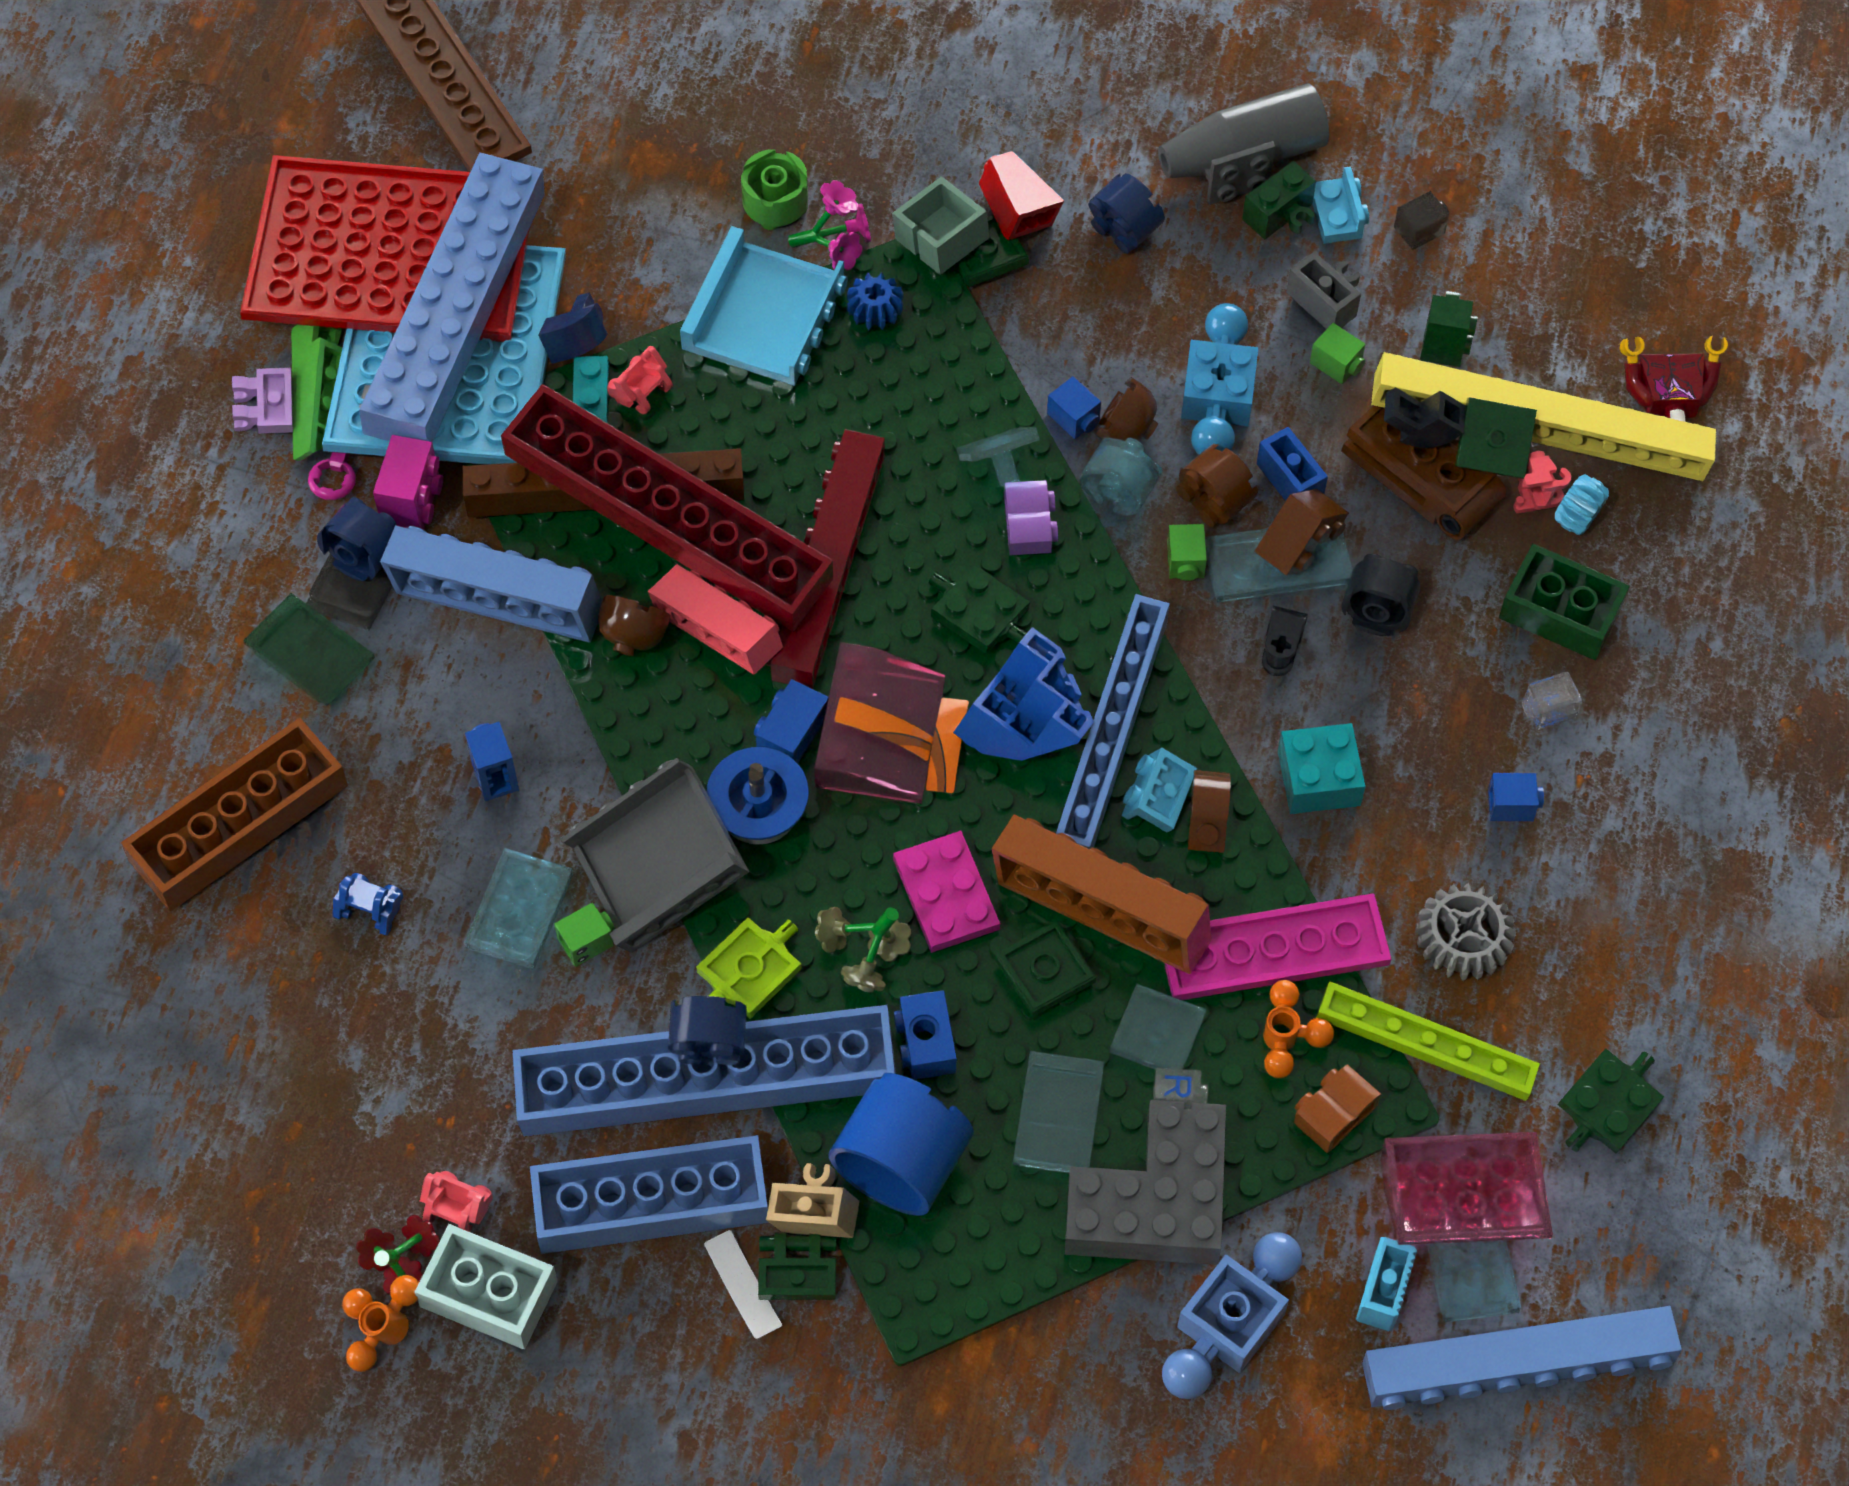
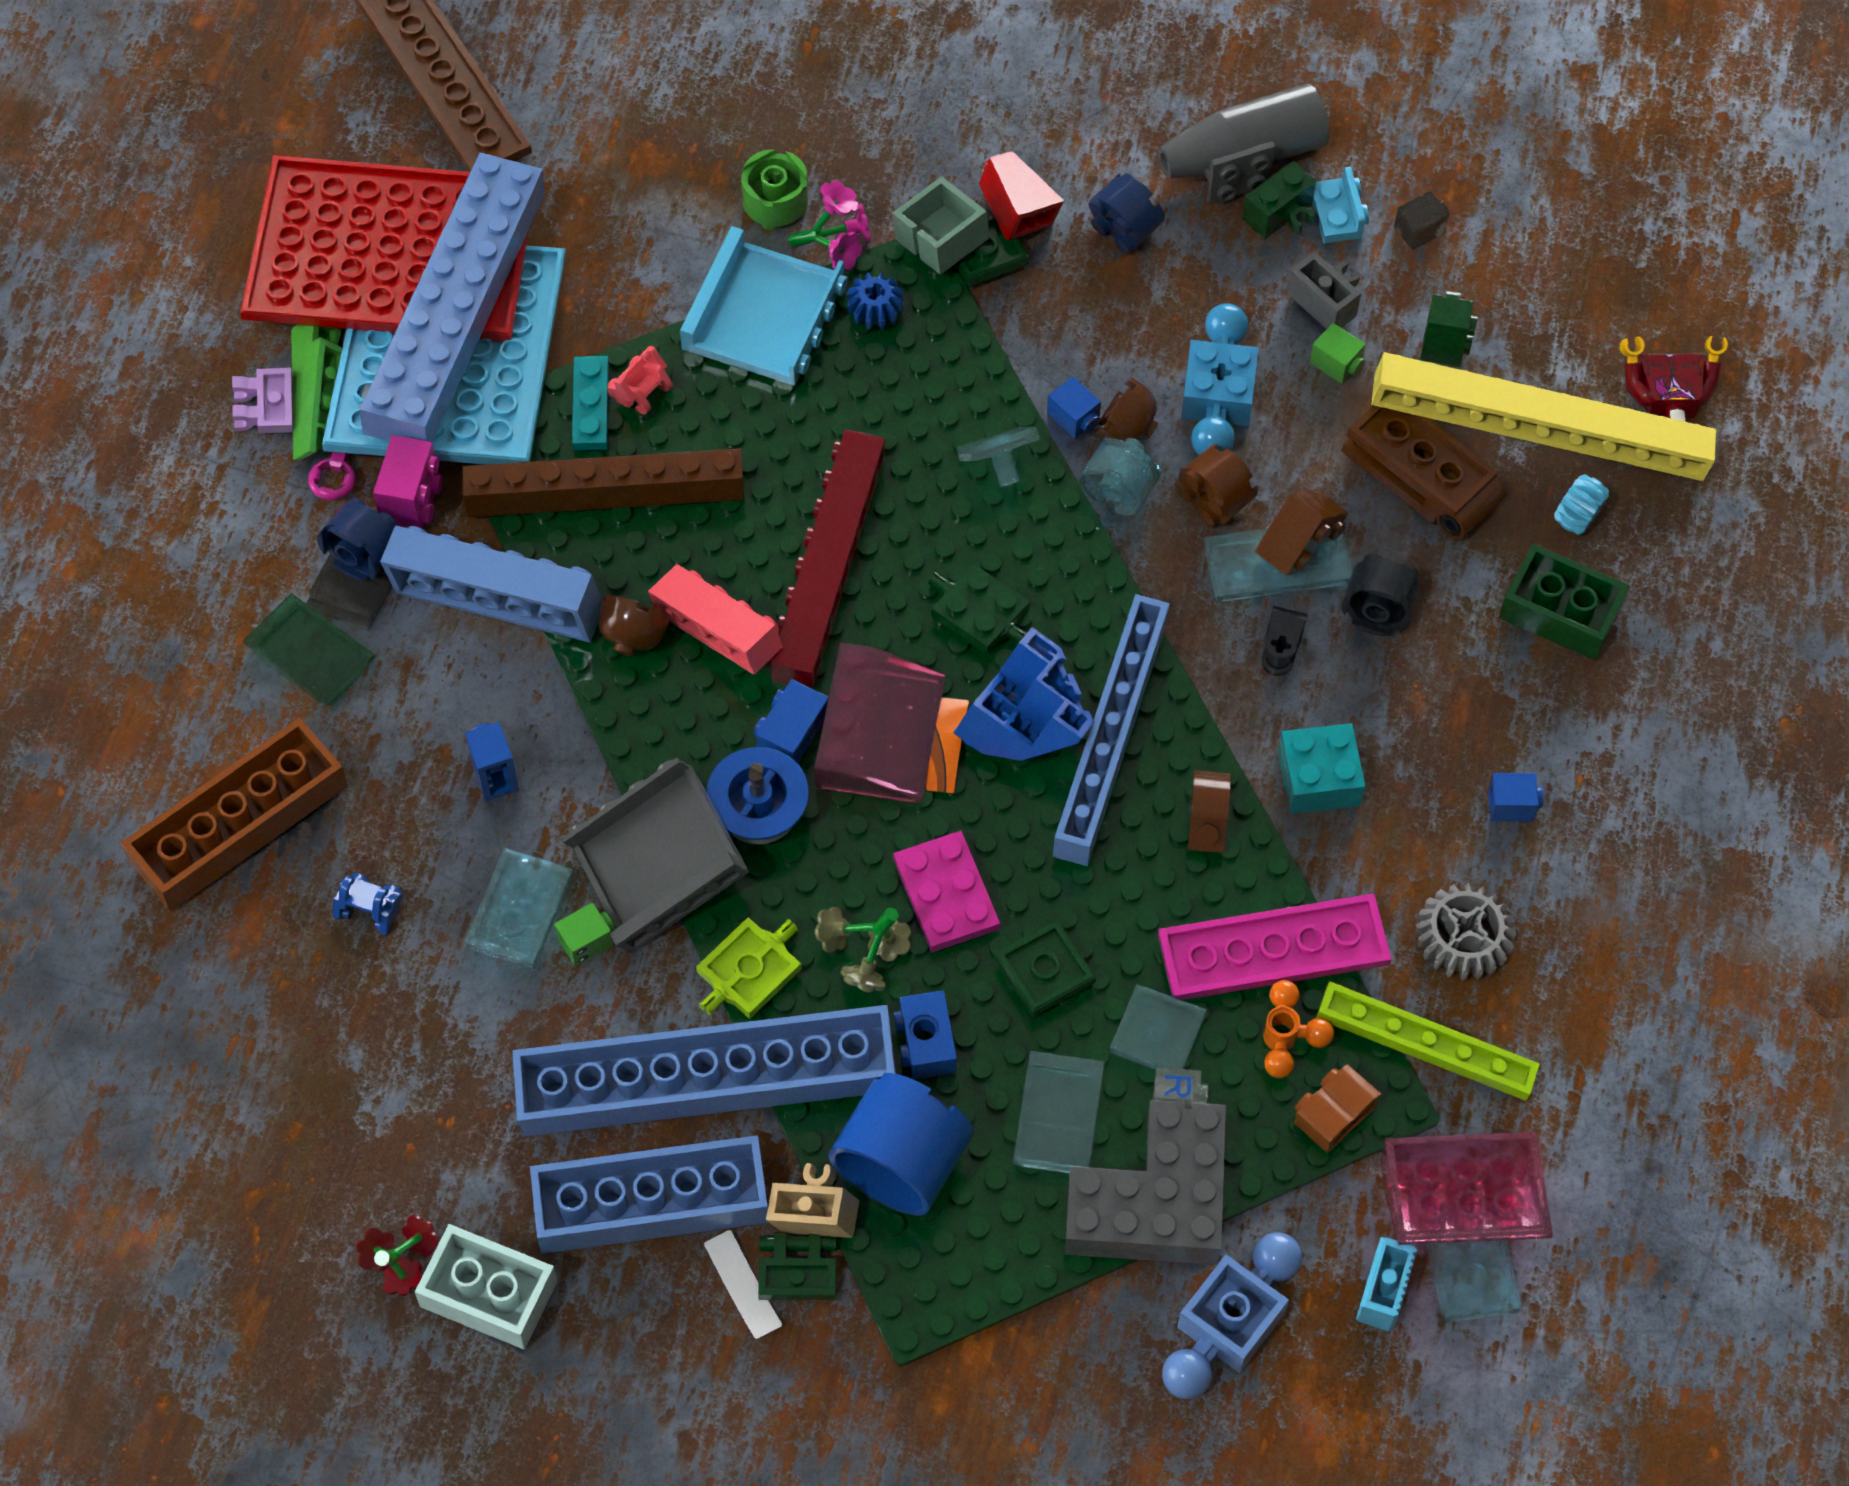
(360, 1305): orange piece -> none
(454, 1200): coral piece -> none
(575, 331): dark blue brick -> none
(668, 507): dark red brick -> none
(707, 1030): dark blue brick -> none
(884, 725): orange sticker -> none
(1028, 517): medium lavender brick -> none
(1102, 893): dark orange brick -> none
(1159, 789): medium azure bracket -> none
(1186, 551): bright green brick -> none
(1289, 464): blue brick -> none
(1425, 422): black brick -> none
(1496, 438): dark green plate -> none
(1521, 1357): medium blue brick -> none
(1540, 485): coral piece -> none
(1552, 700): clear brick -> none
(1610, 1101): dark green plate -> none

